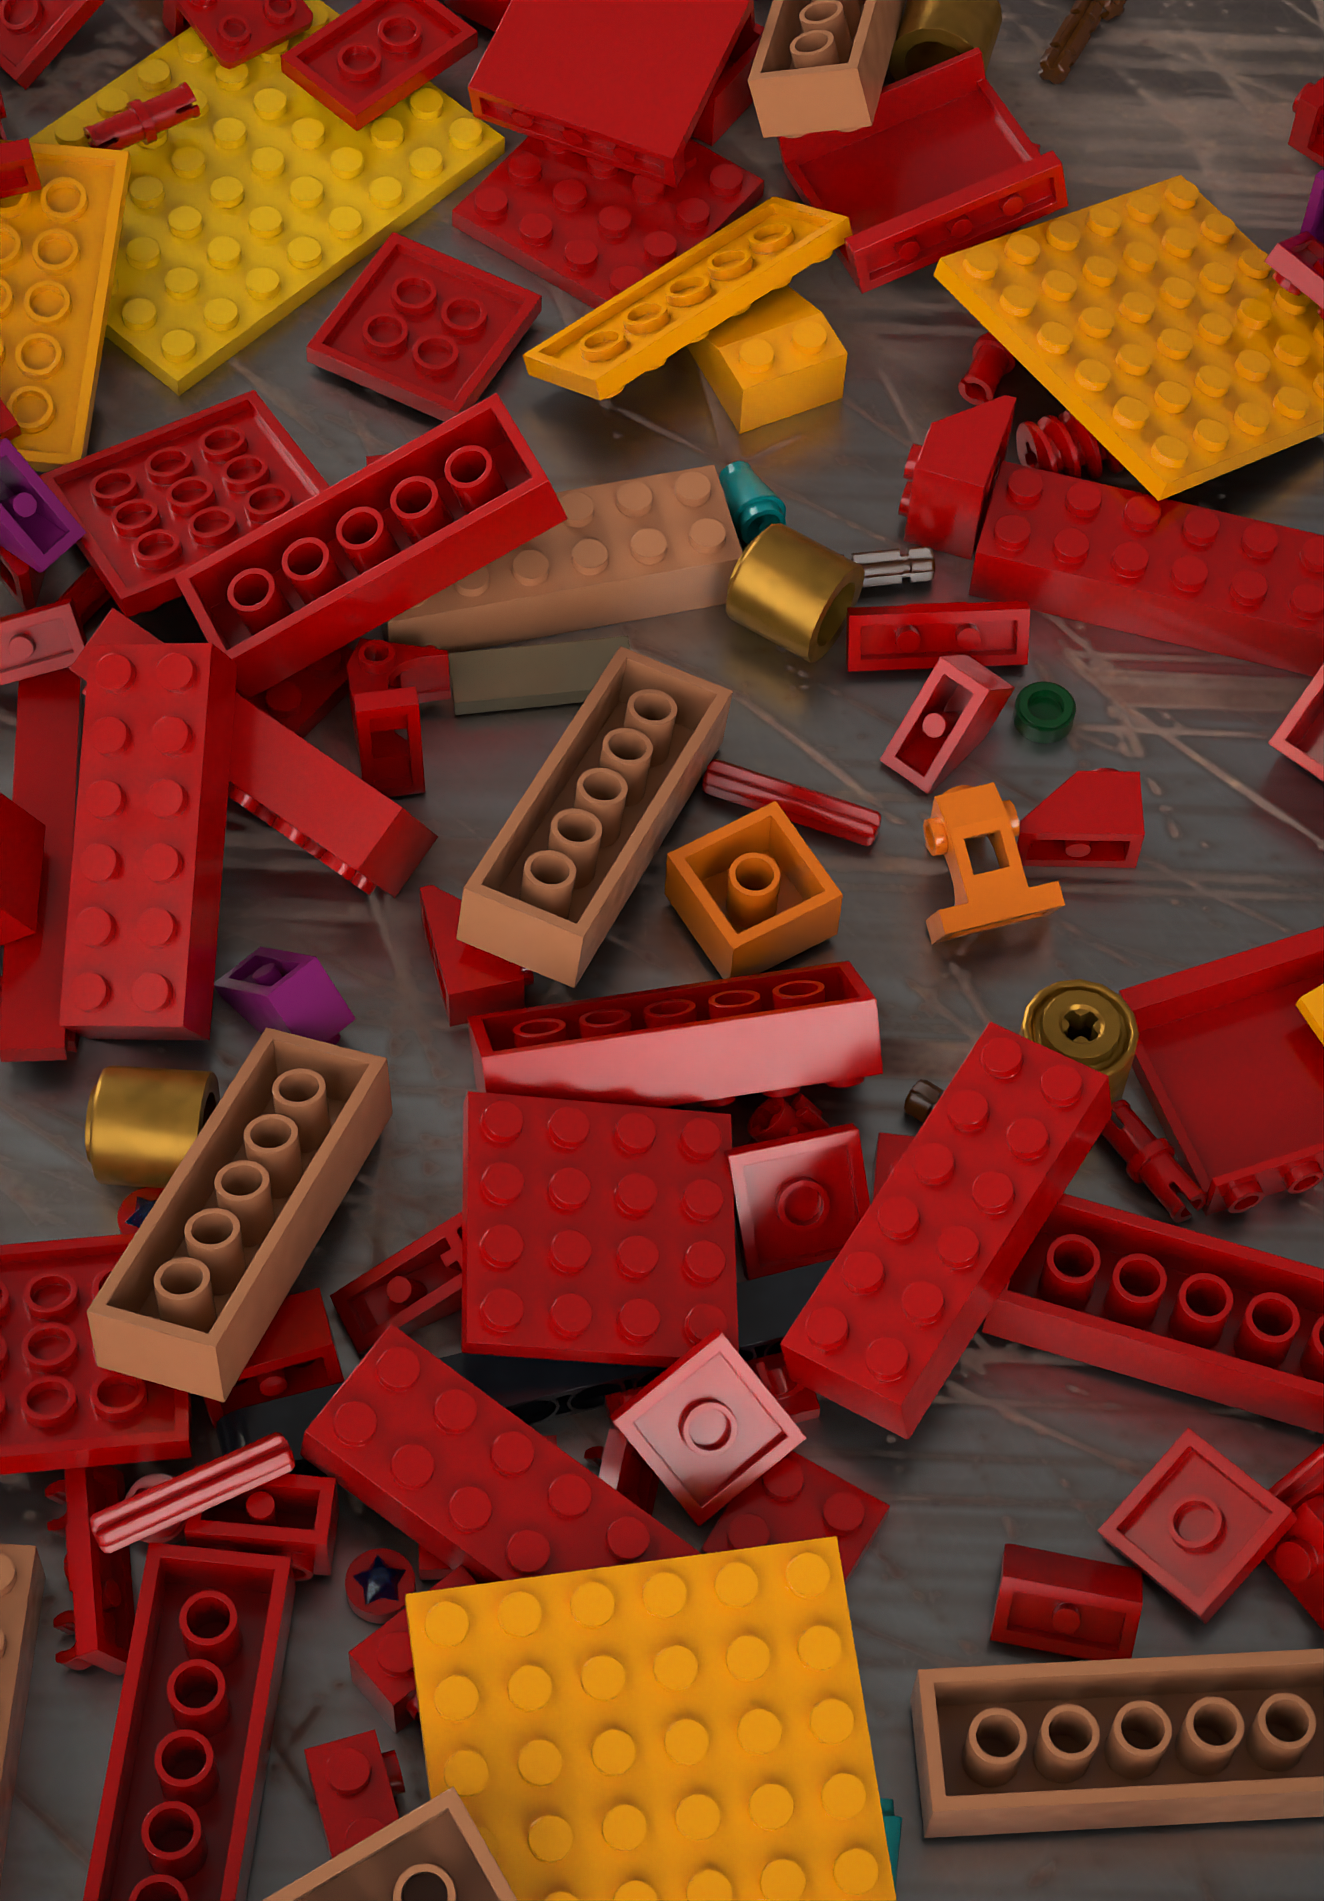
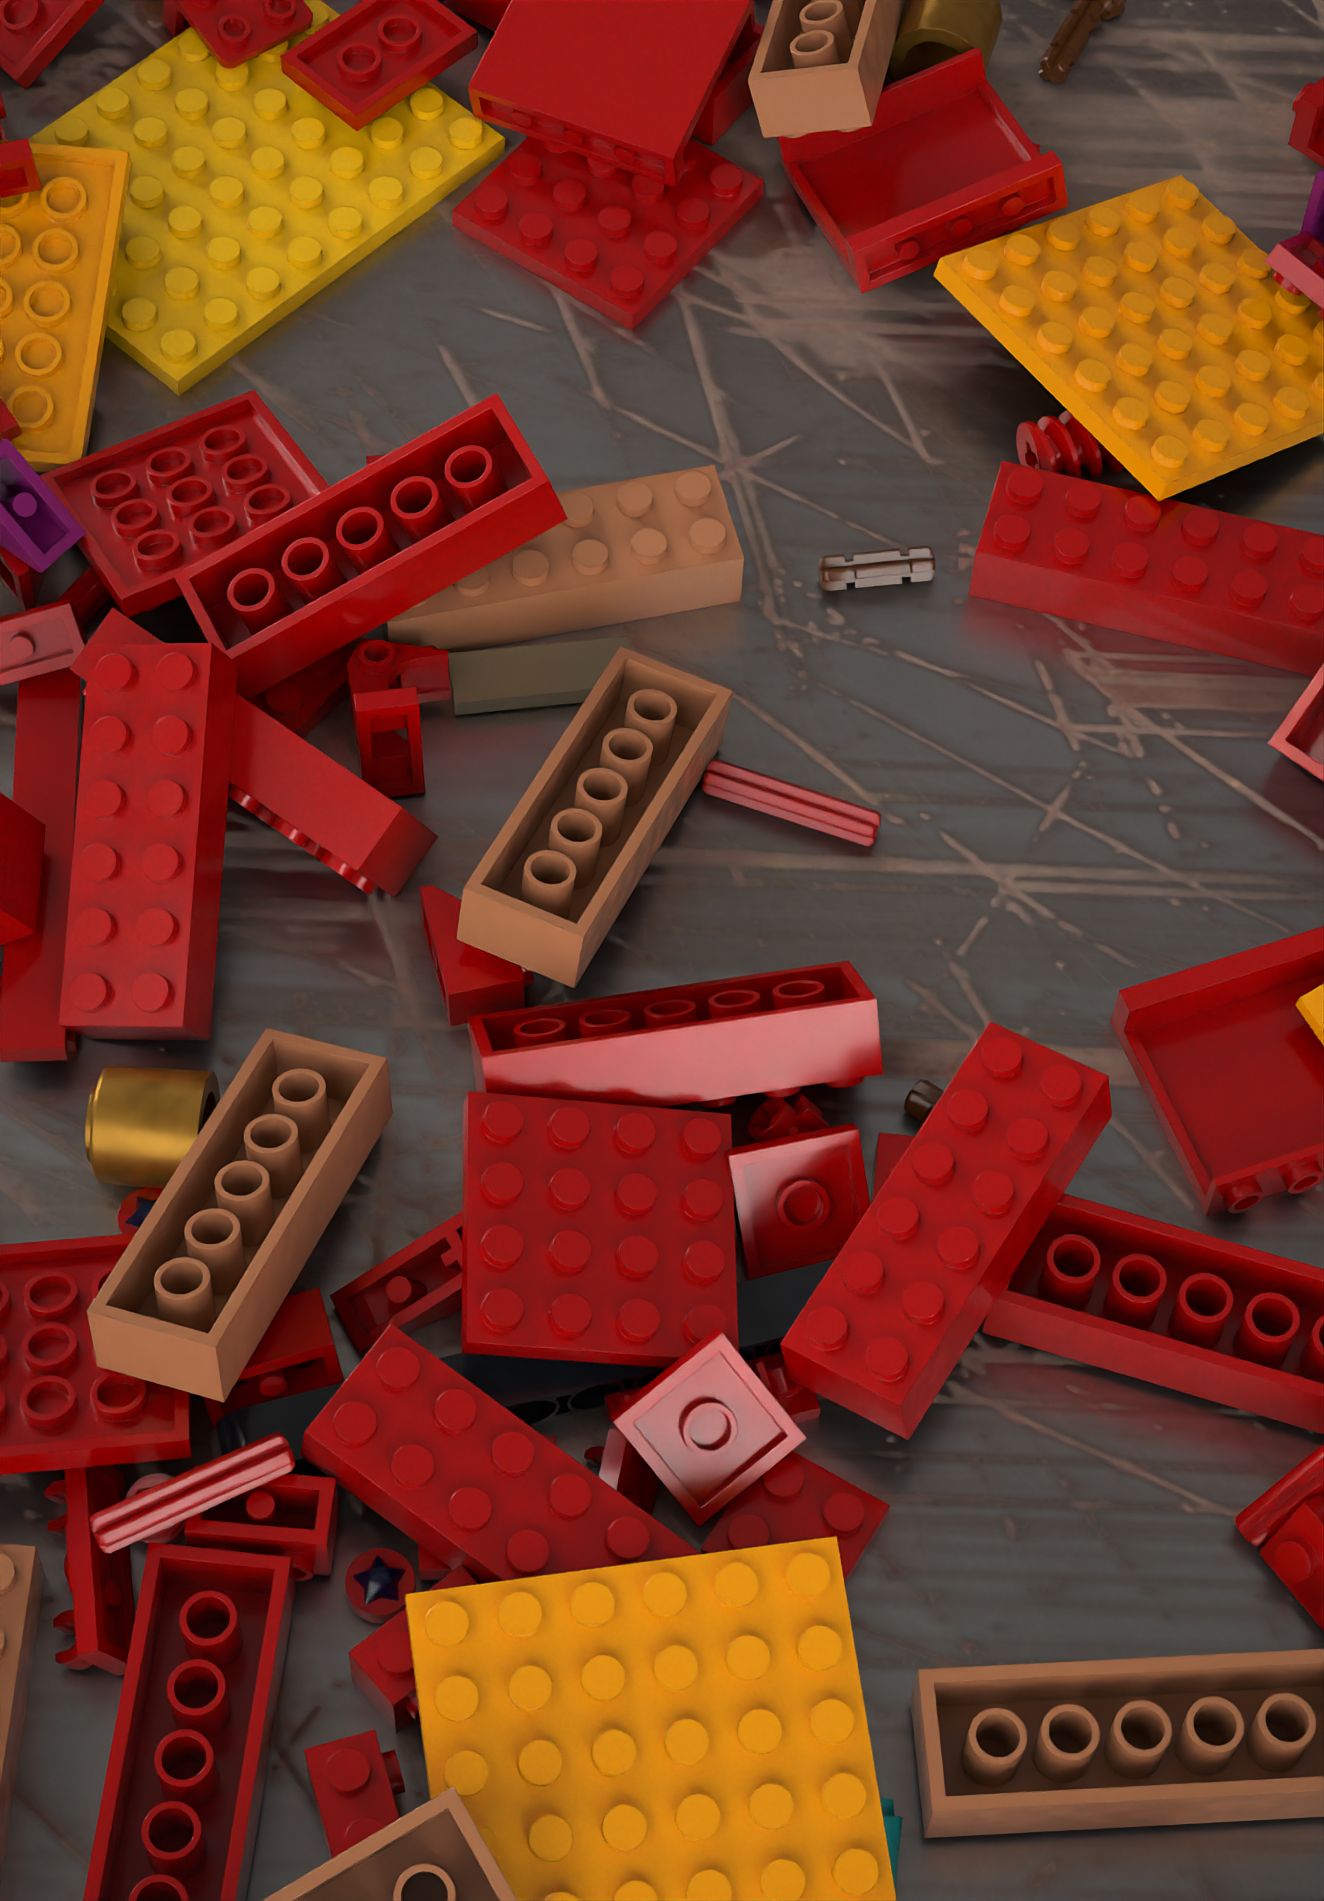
(144, 120): red pin -> none
(286, 994): magenta slope -> none
(424, 328): red plate -> none
(687, 298): light orange plate -> none
(750, 501): teal cone -> none
(753, 893): orange brick -> none
(772, 360): light orange slope -> none
(793, 591): pearl gold piece -> none
(923, 632): red plate -> none
(946, 721): red slope -> none
(956, 477): red slope -> none
(986, 370): red pin -> none
(990, 897): orange tile -> none
(1044, 712): dark green tile -> none
(1067, 1604): red panel -> none
(1086, 823): red slope -> none
(1087, 1026): pearl gold piece -> none
(1152, 1162): red pin -> none
(1197, 1525): red plate -> none

